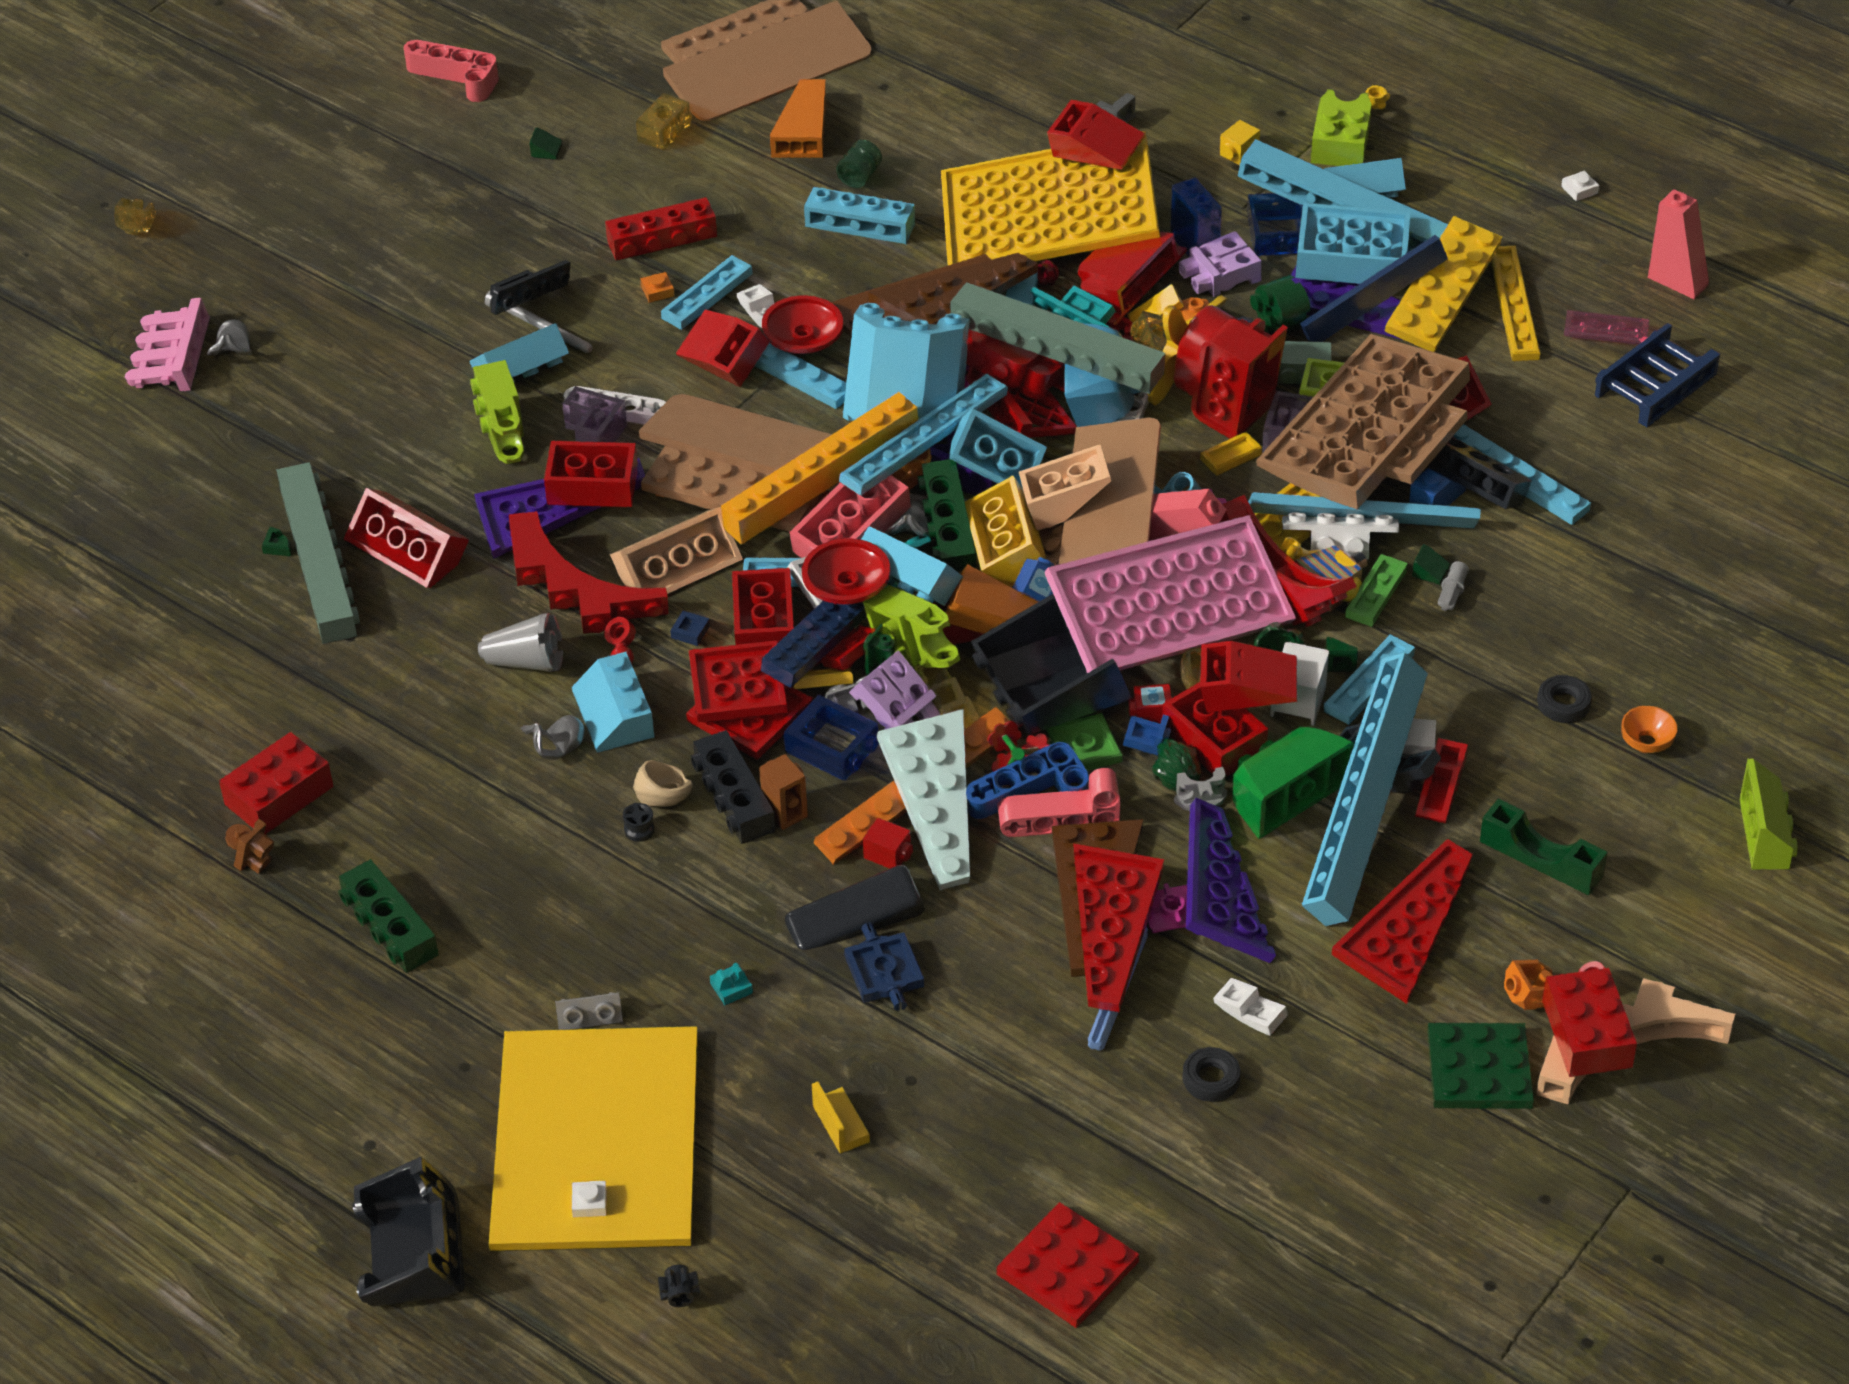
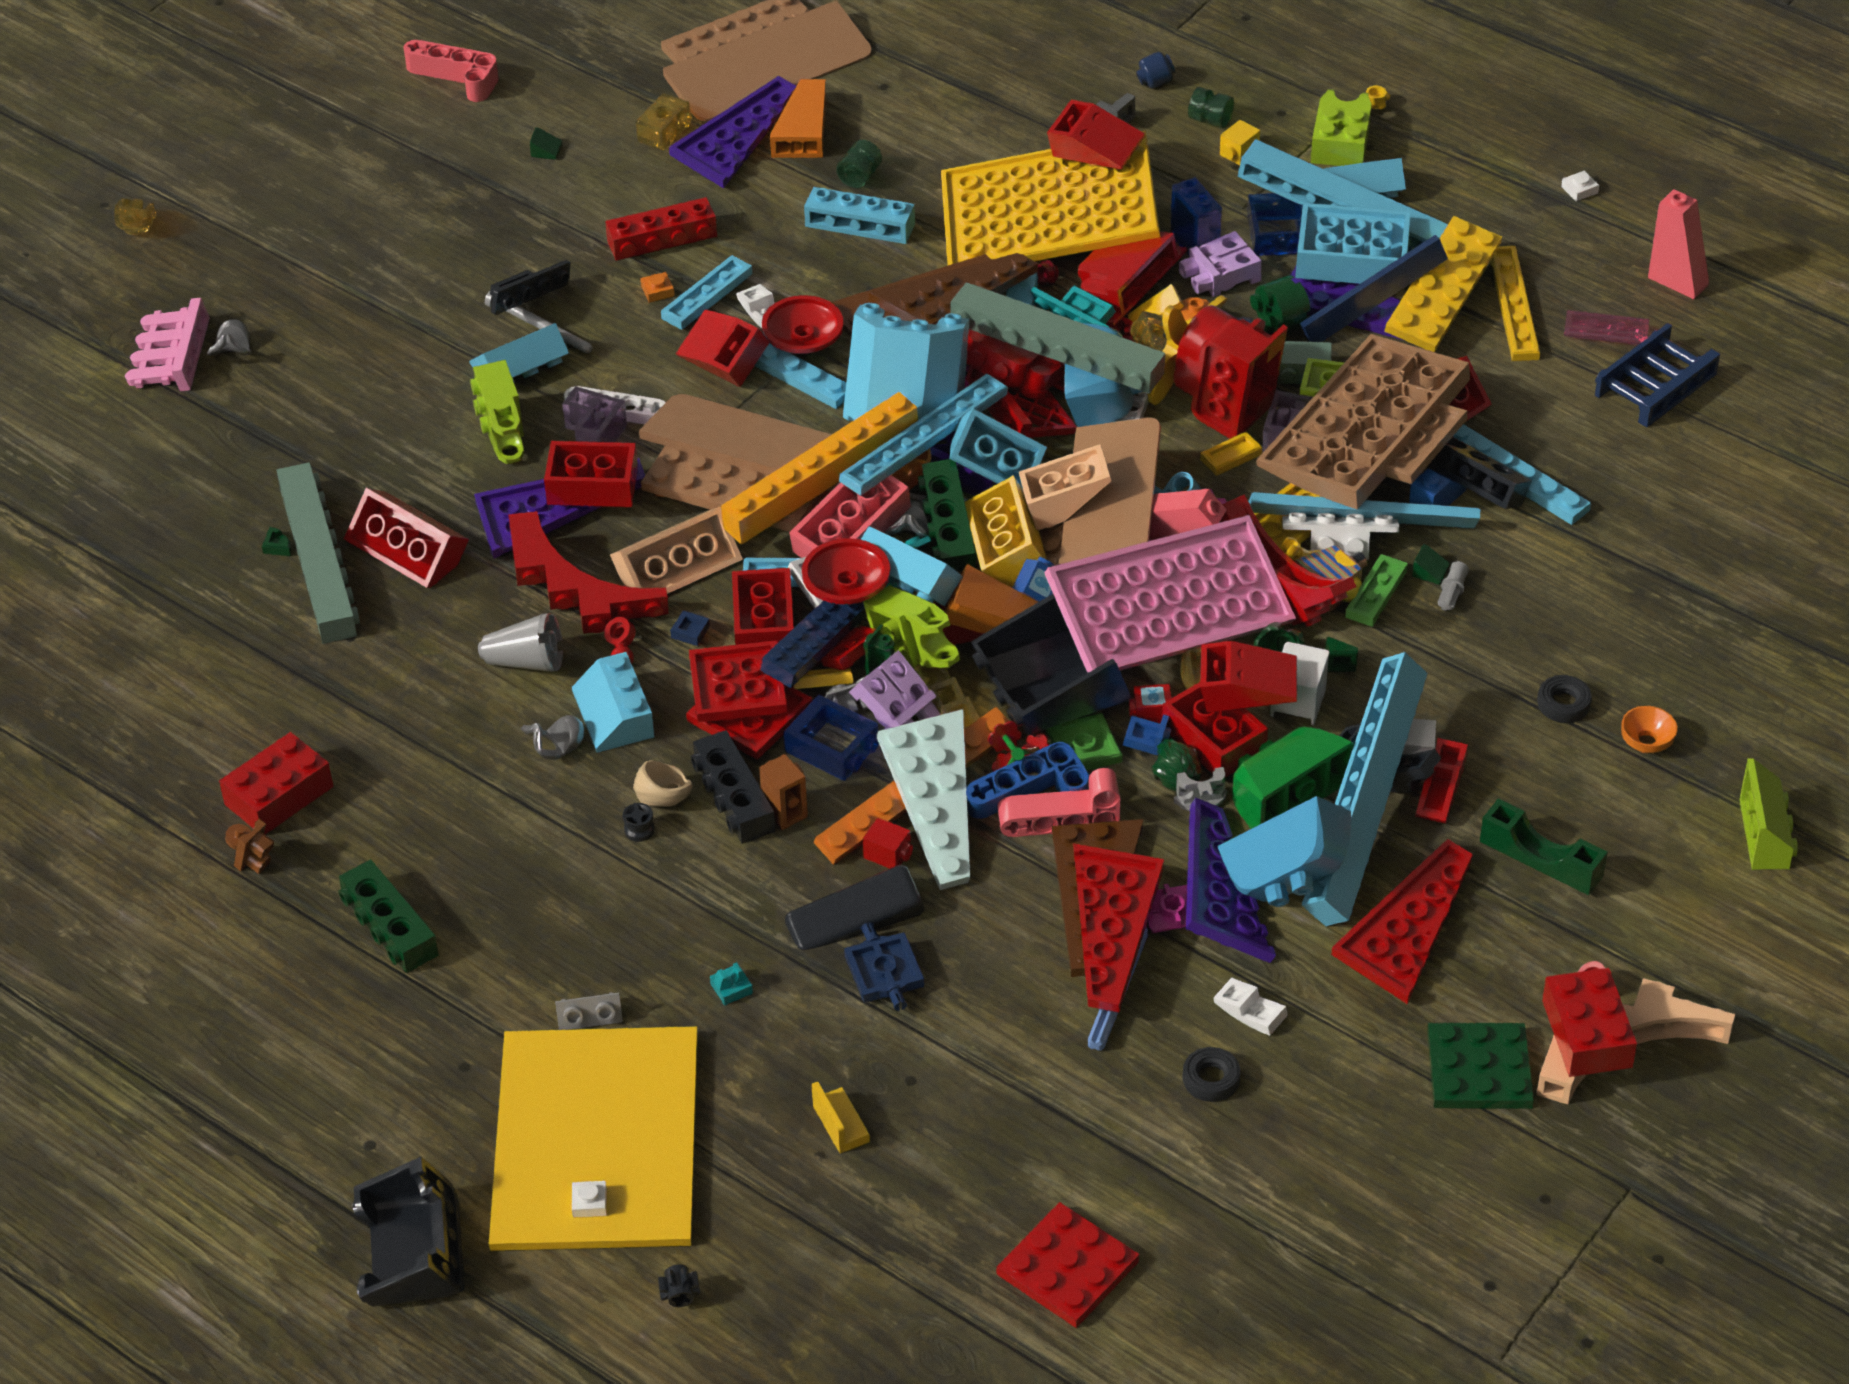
(729, 138): none -> dark purple wing
(1155, 70): none -> dark blue head
(1214, 108): none -> clear green wheel
(1289, 851): none -> dark azure hips
(1356, 690): medium azure plate -> none
(1526, 983): orange hand -> none

